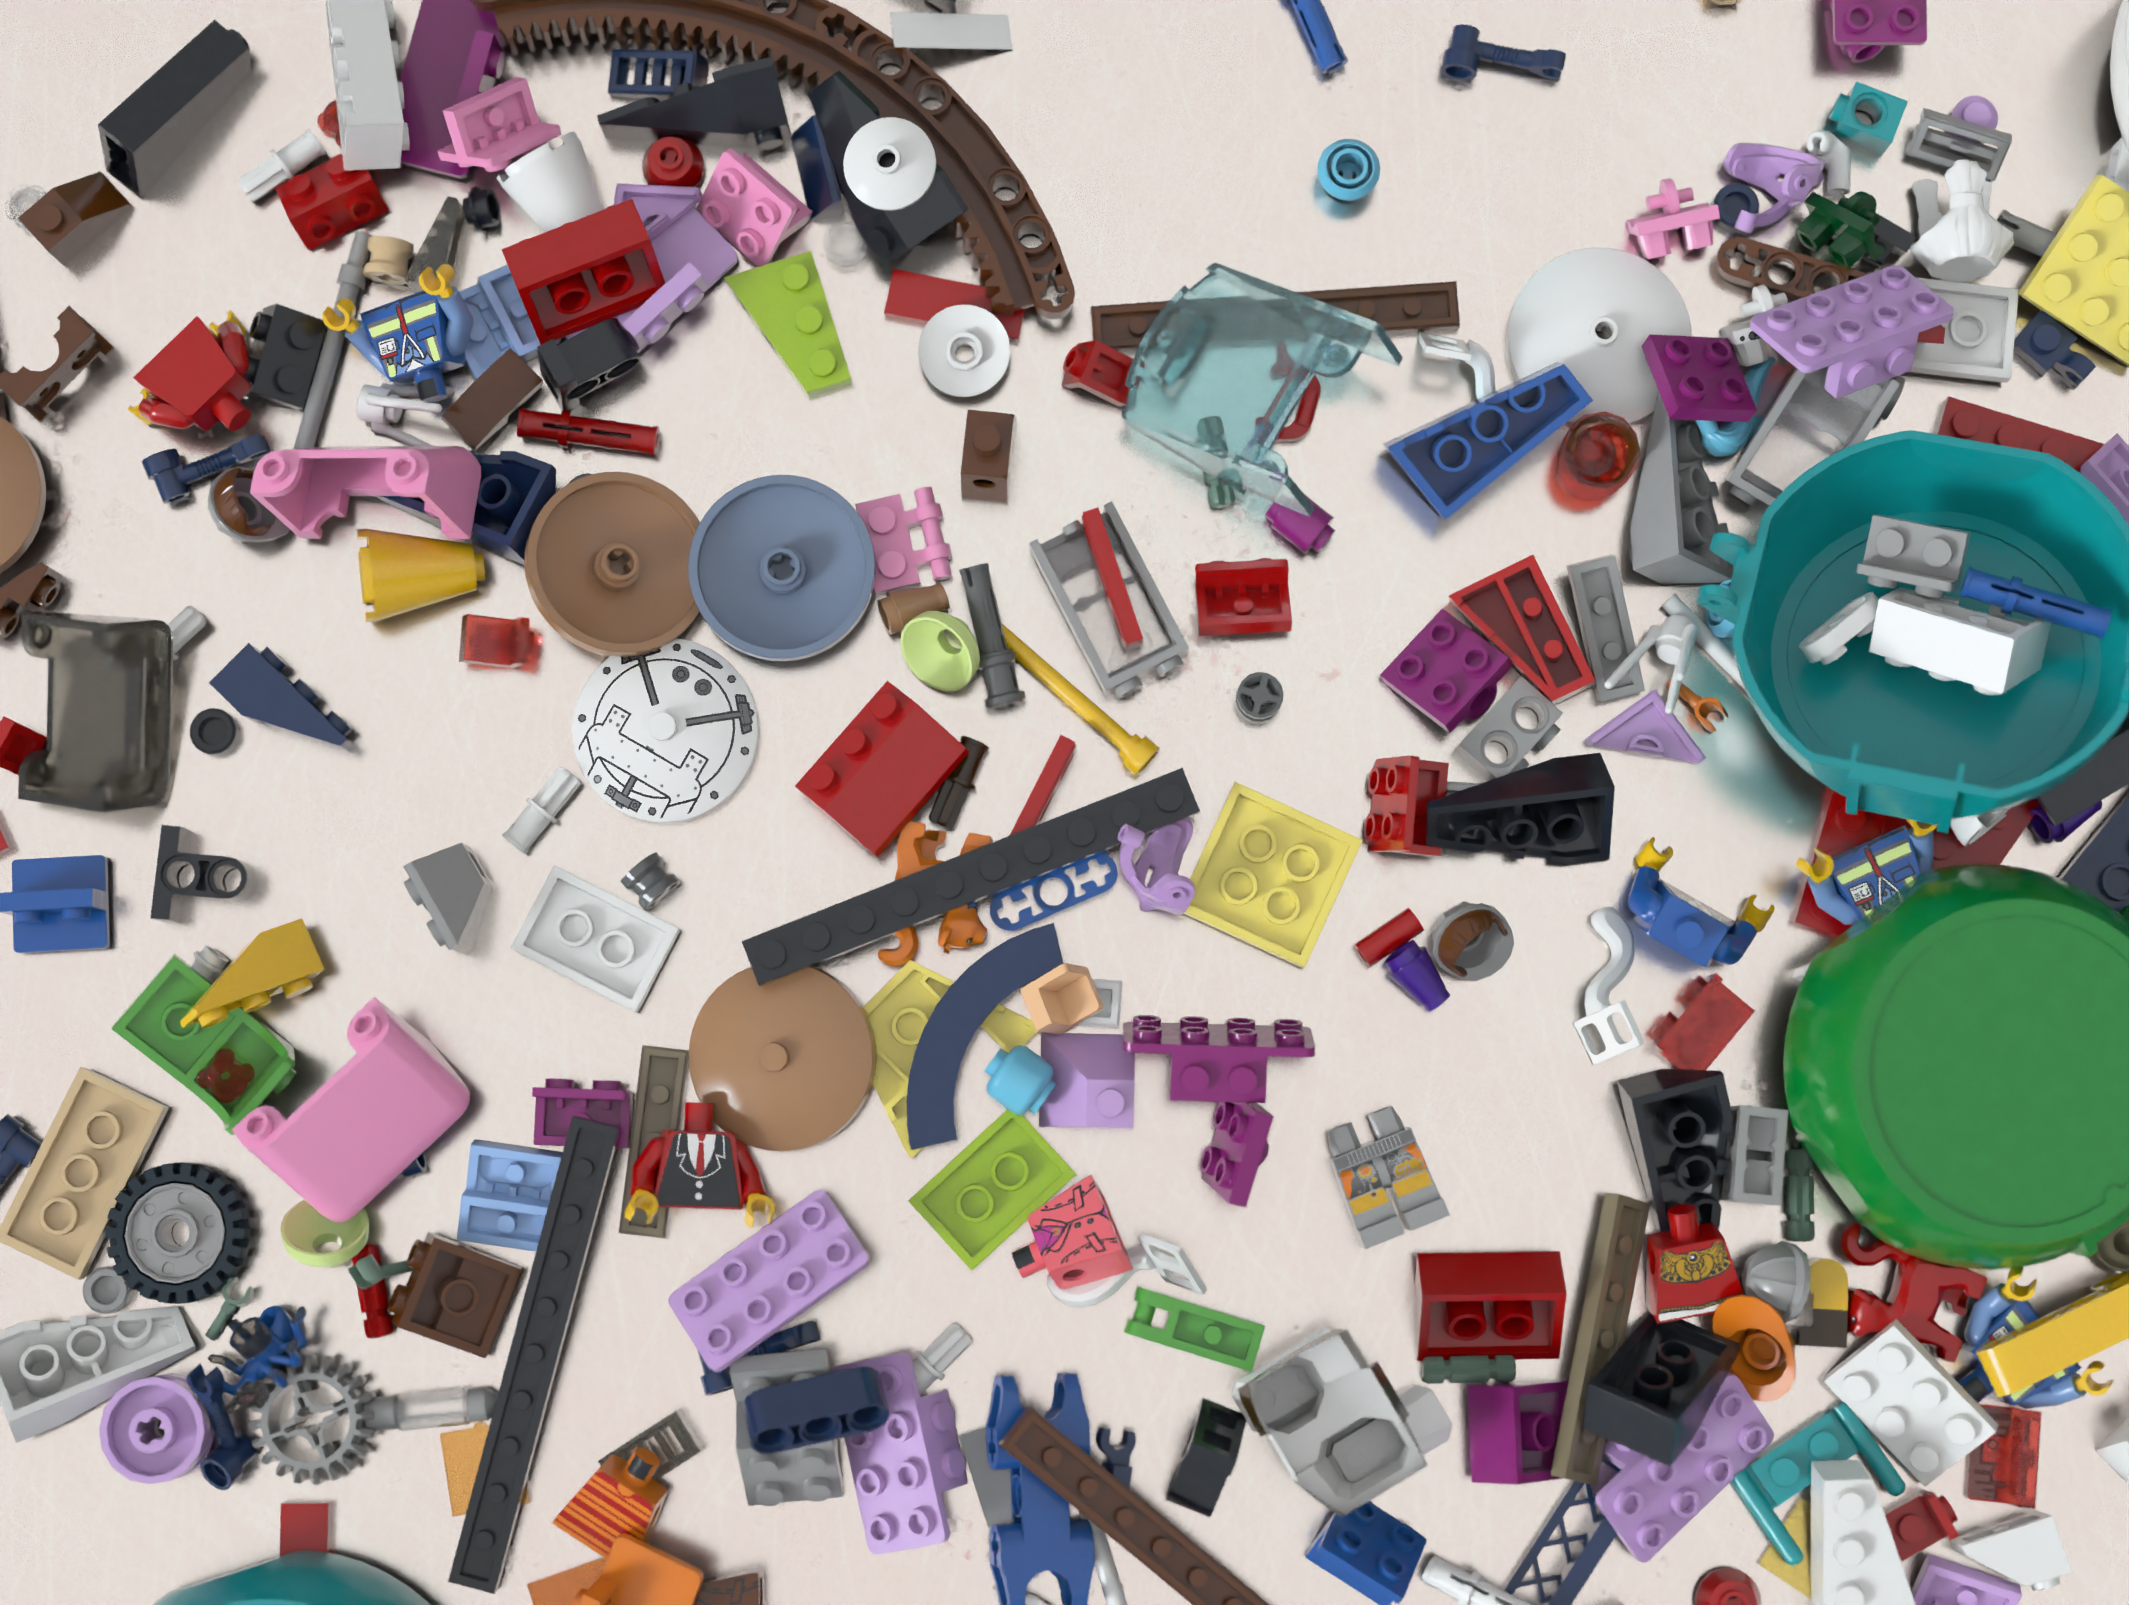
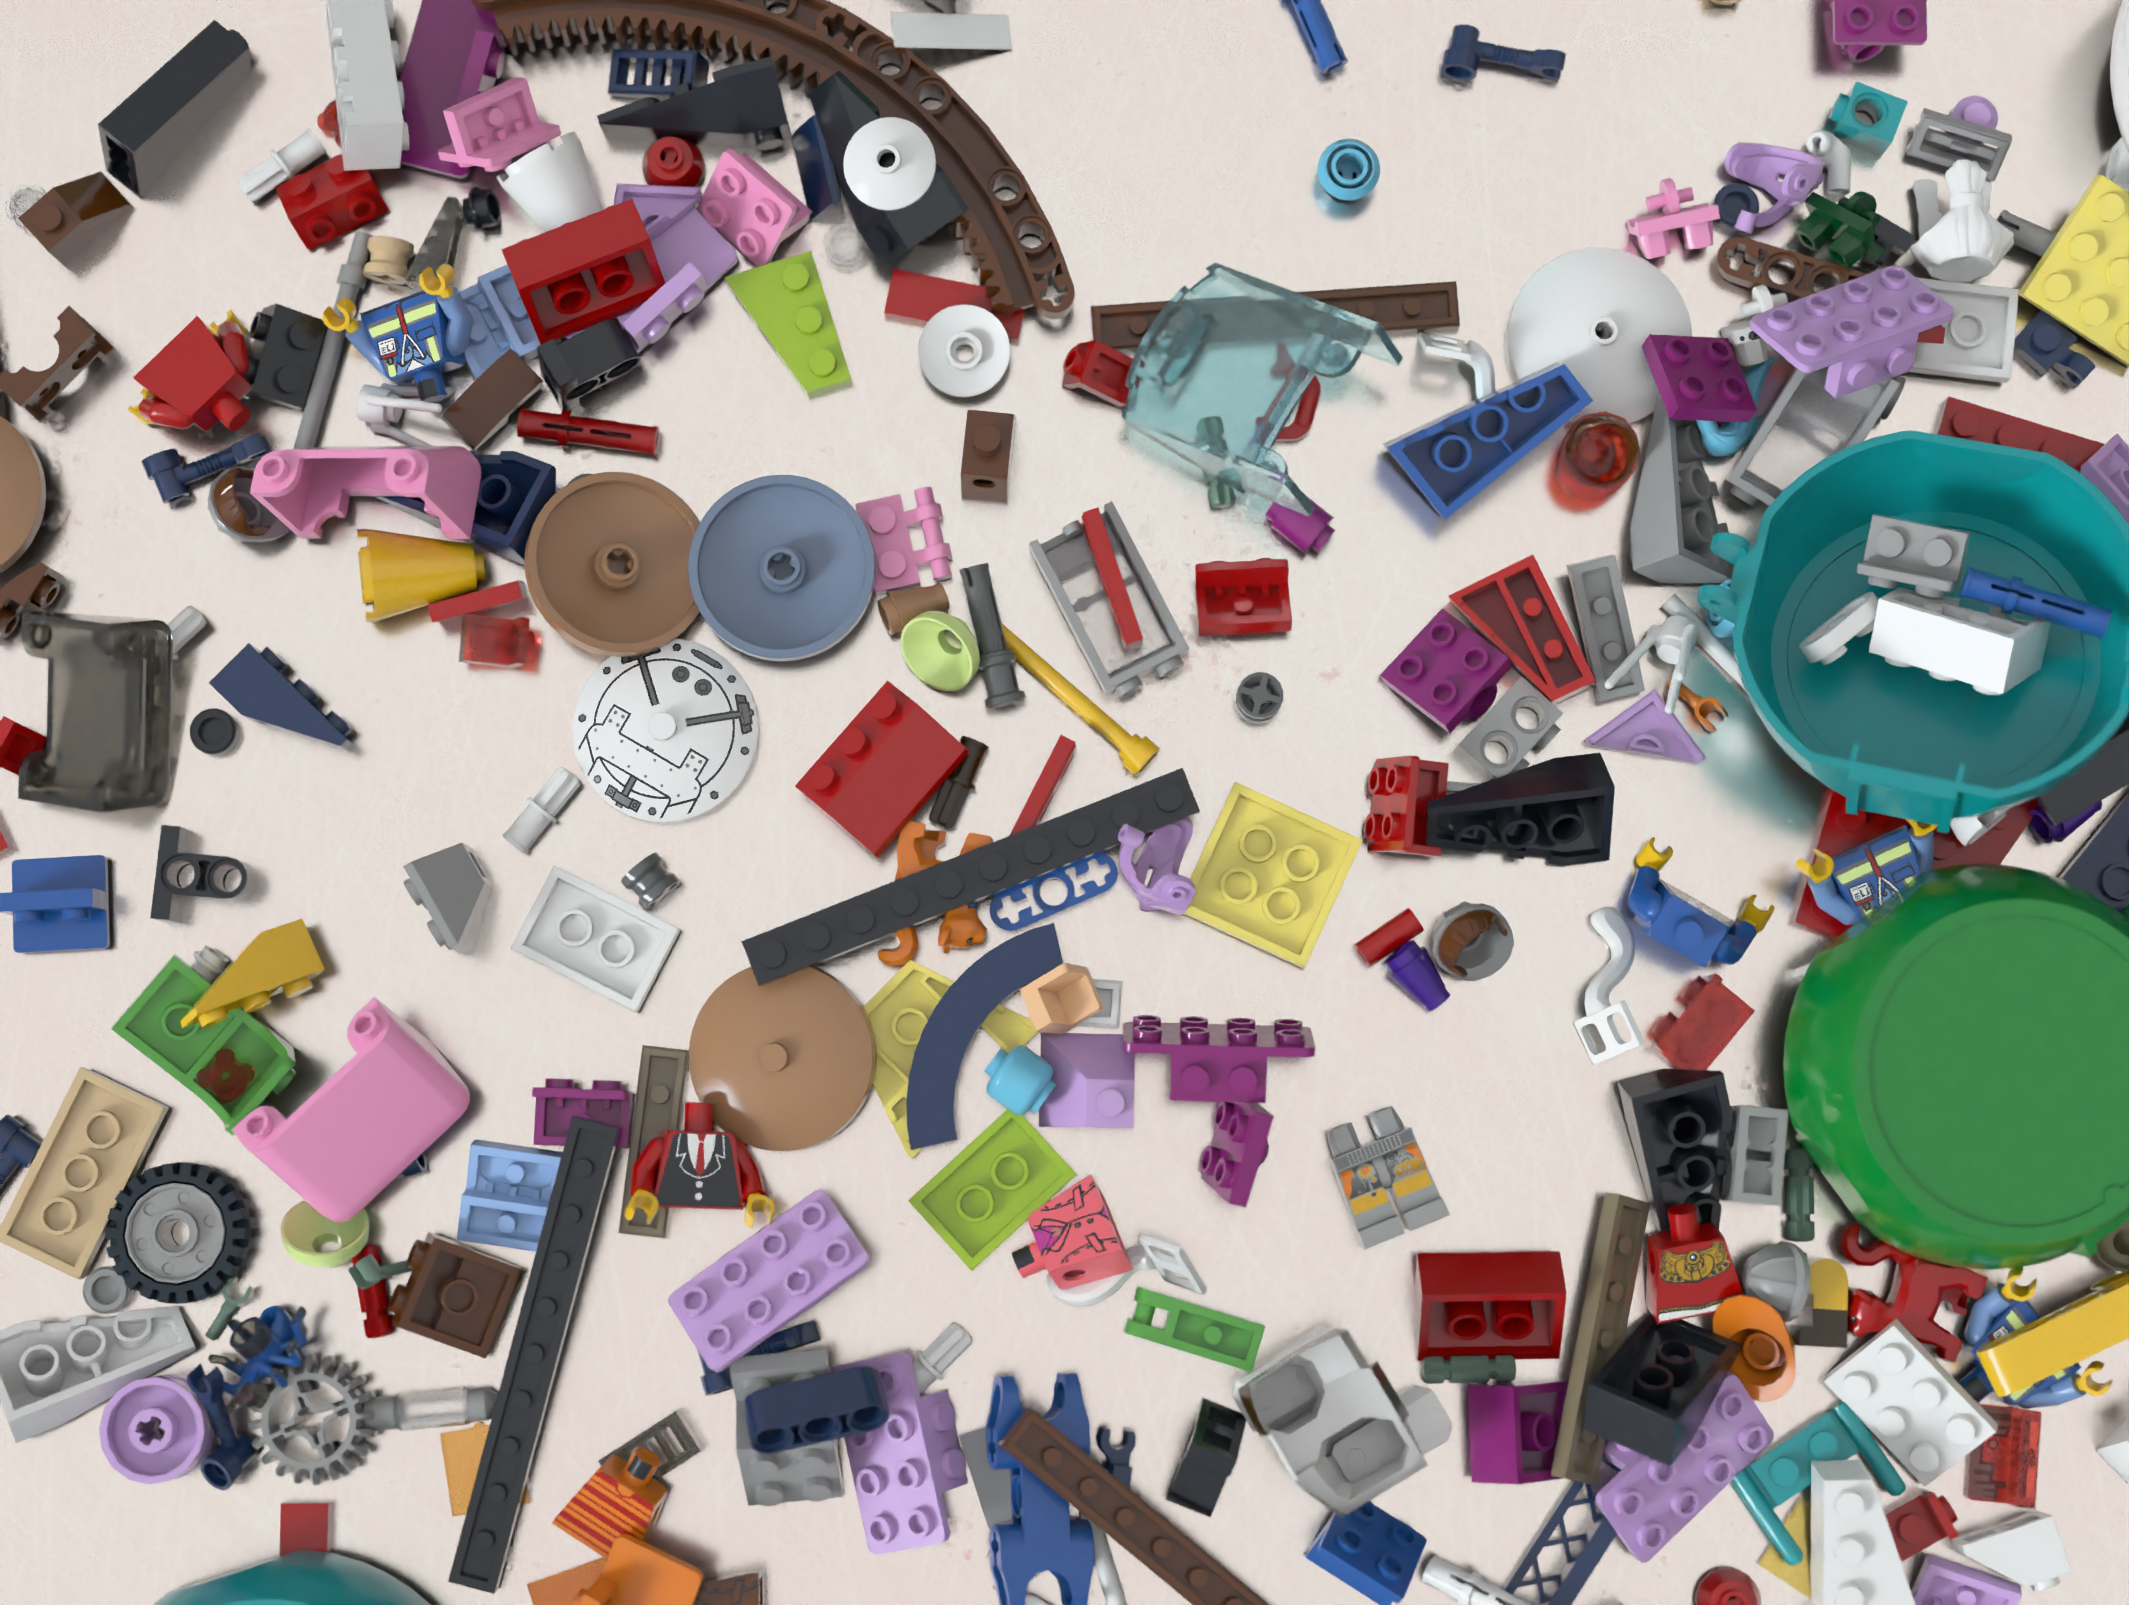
(477, 601): none -> red tile

